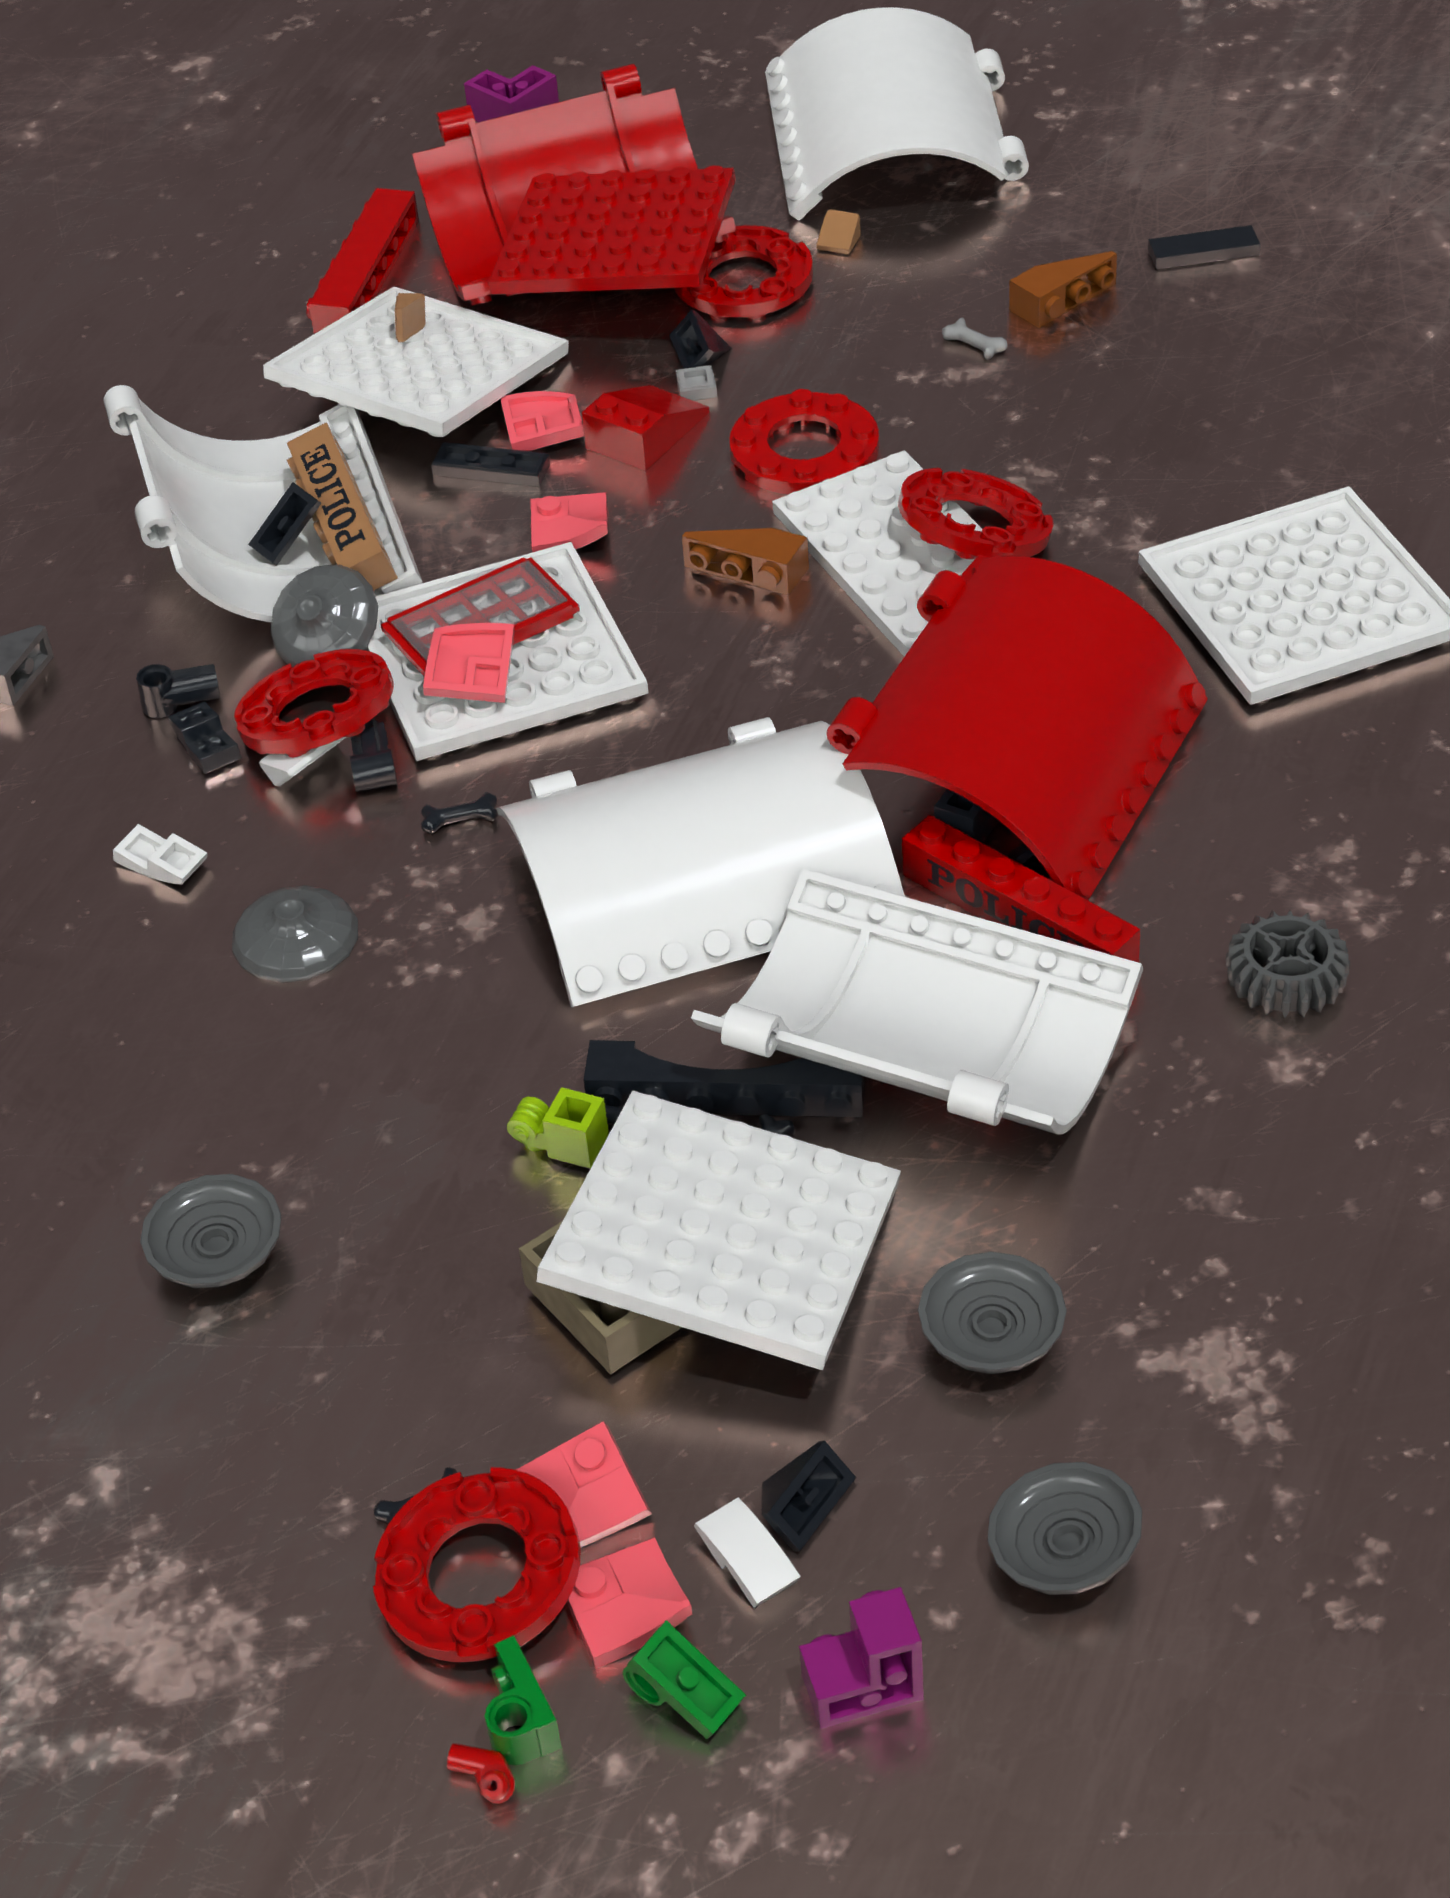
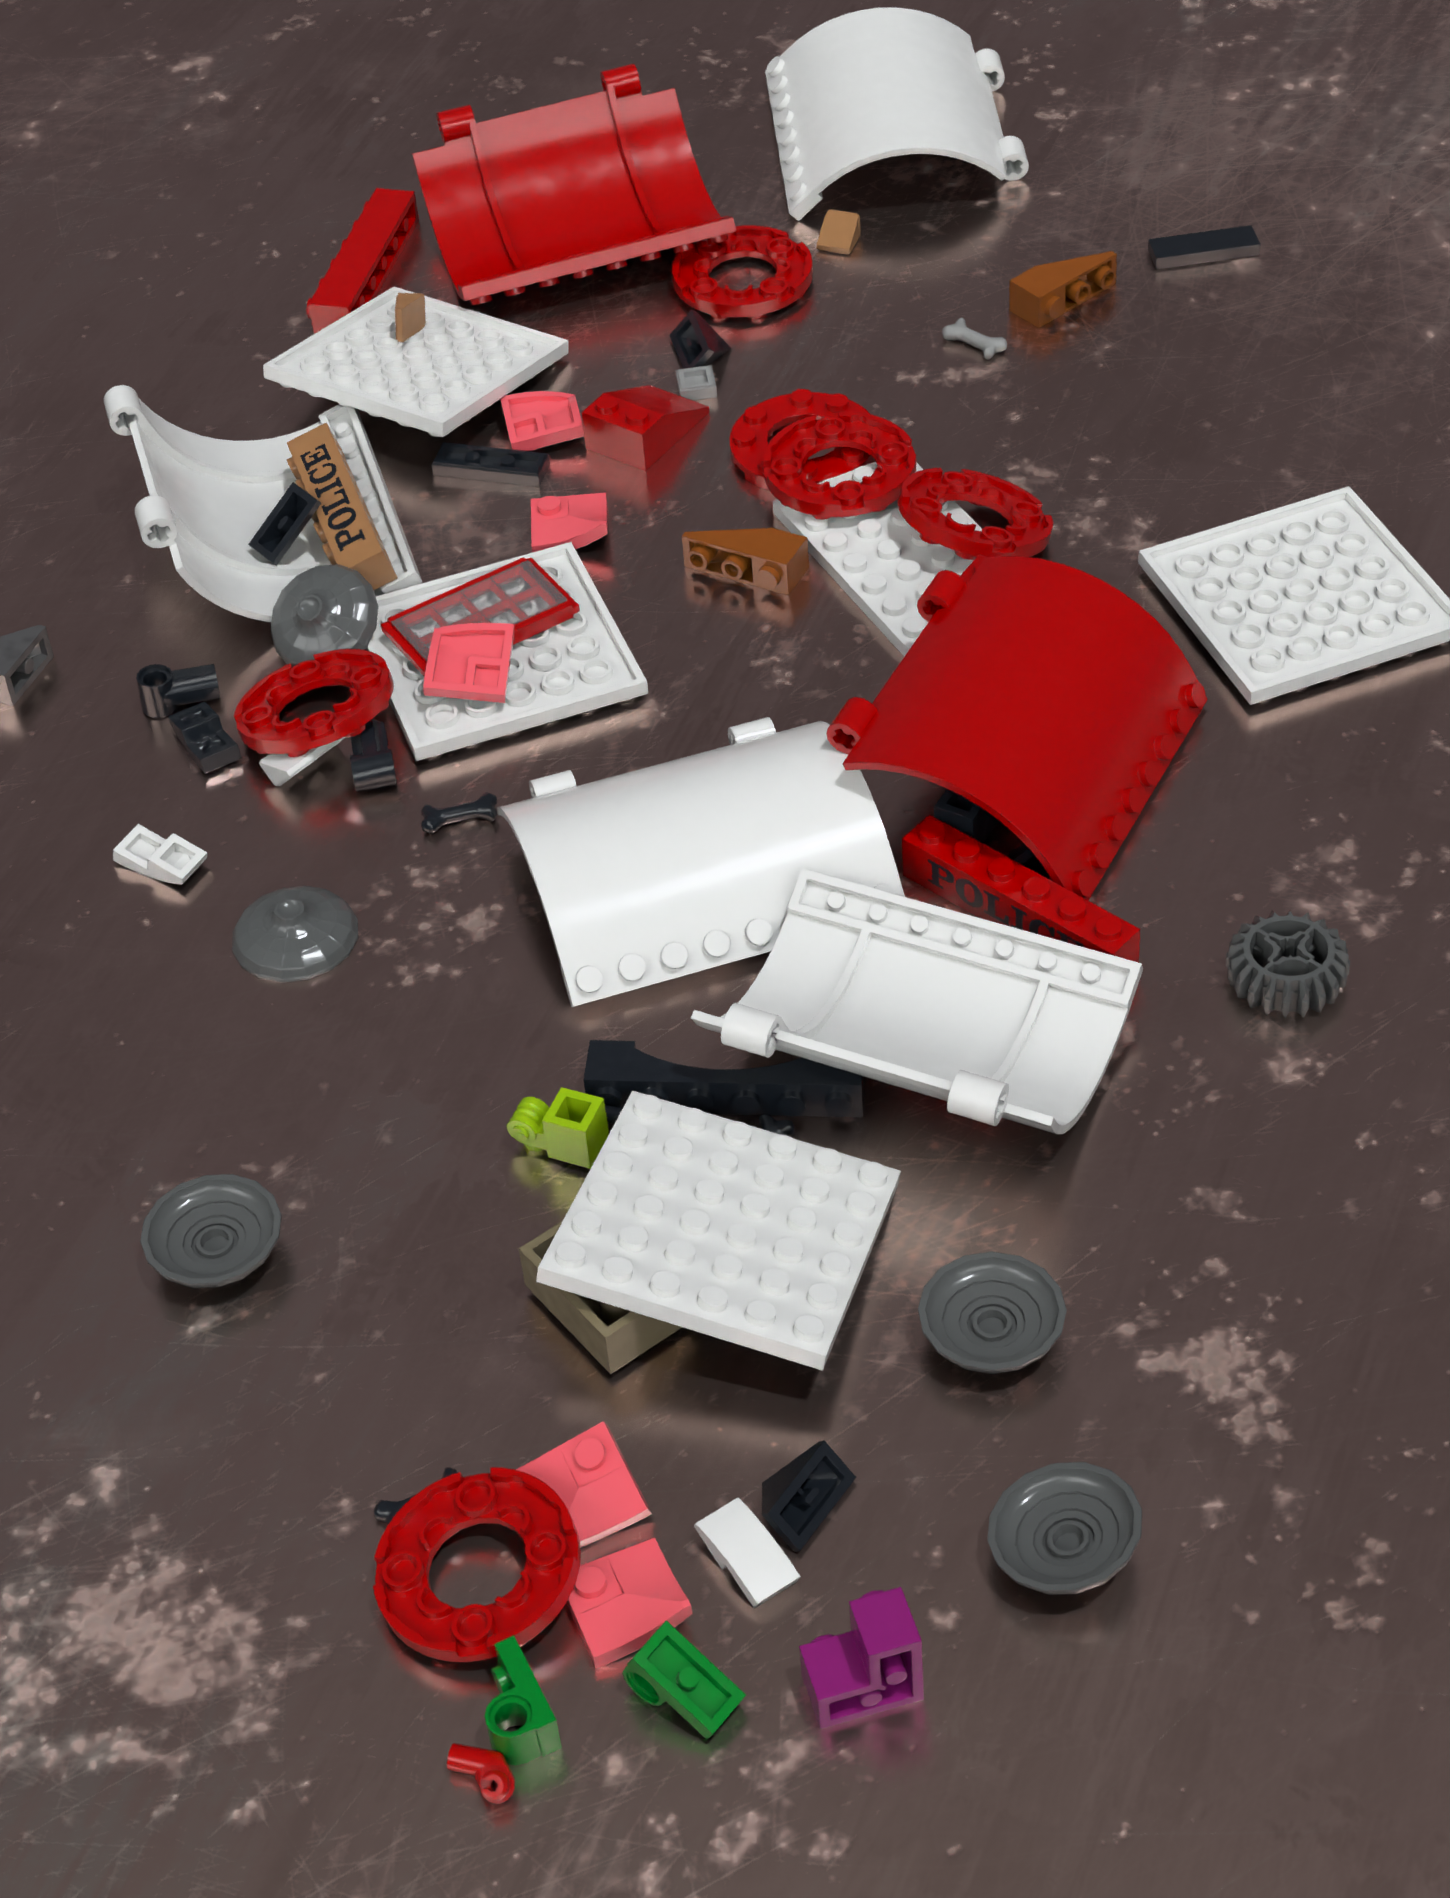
(498, 96): magenta brick -> none
(614, 231): red plate -> none
(800, 440): none -> red plate

